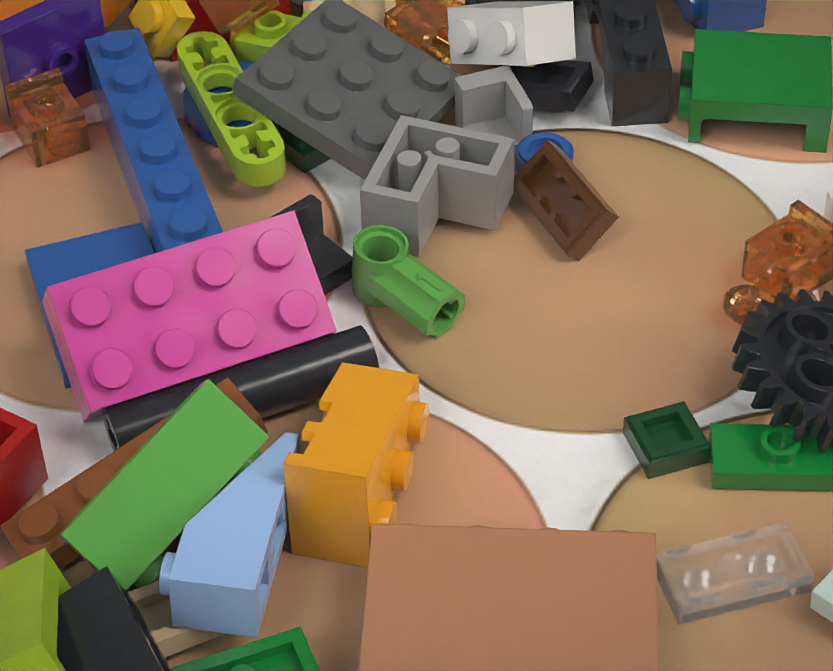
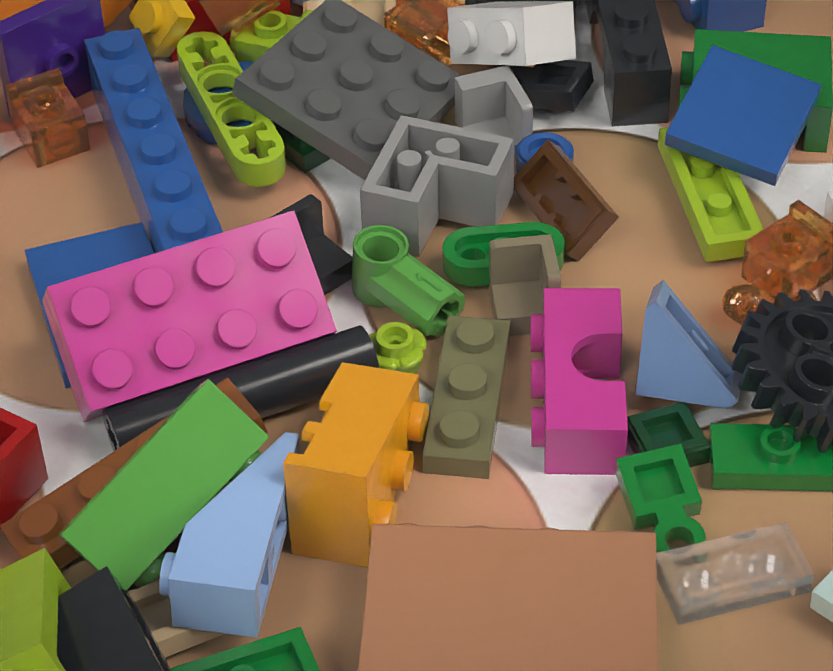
(399, 347): none -> lime plate
(467, 249): none -> green plate
(467, 397): none -> olive plate
(518, 277): none -> dark tan panel
(580, 416): none -> dark pink arch
(661, 494): none -> green plate
(681, 358): none -> medium blue slope
(713, 203): none -> lime plate
(743, 115): none -> blue tile

